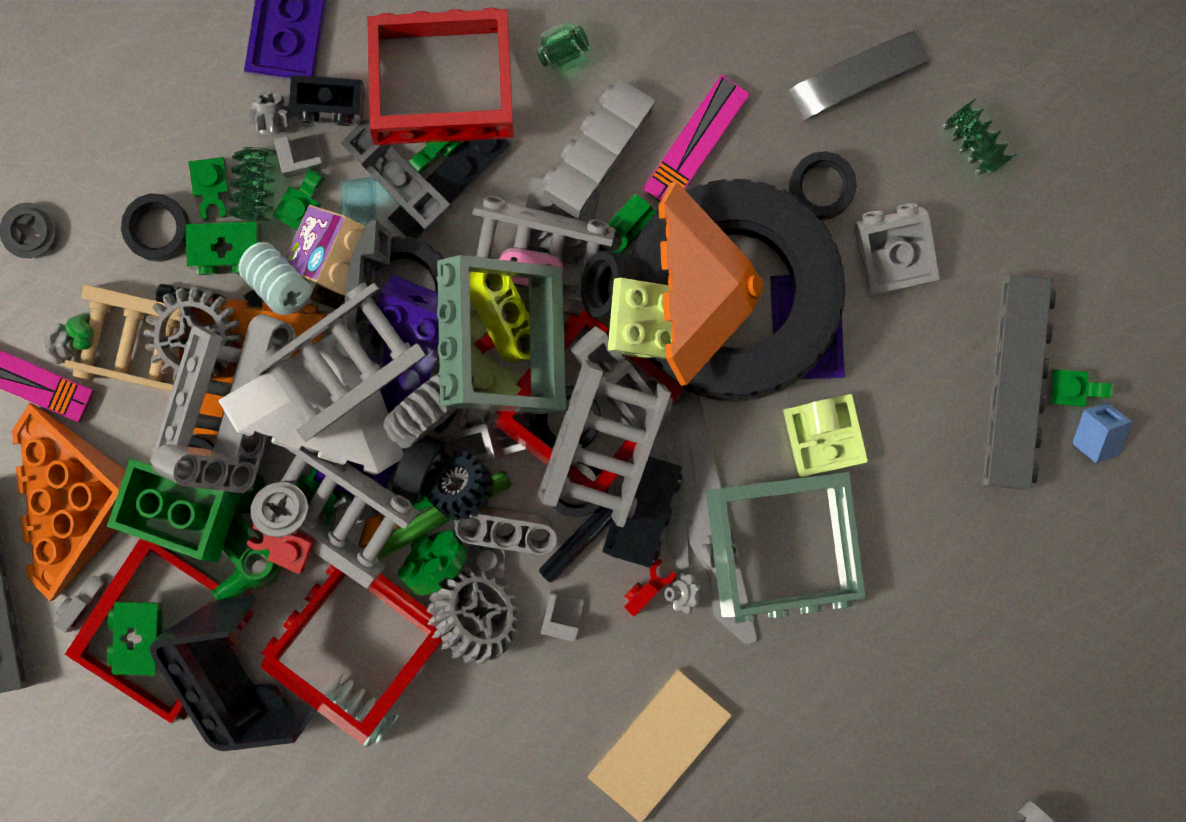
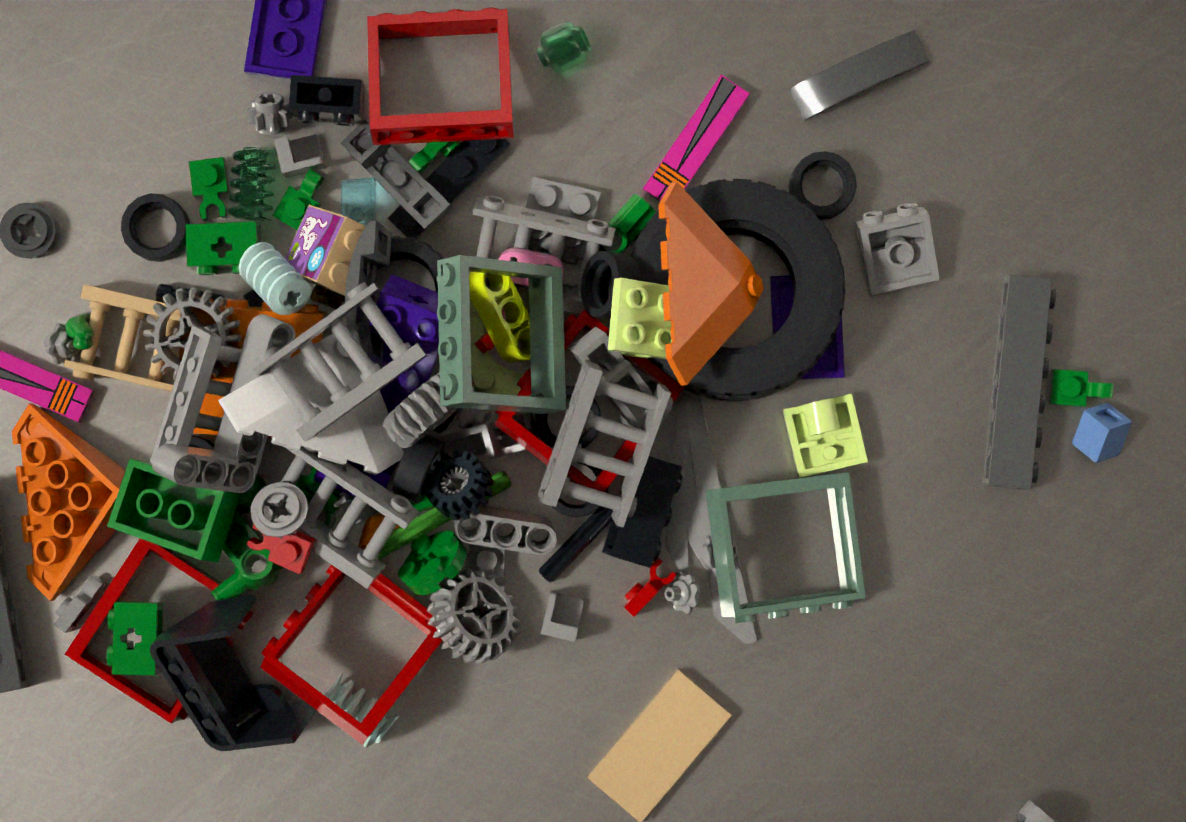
(599, 148): light grey brick -> none
(978, 139): clear green piece -> none

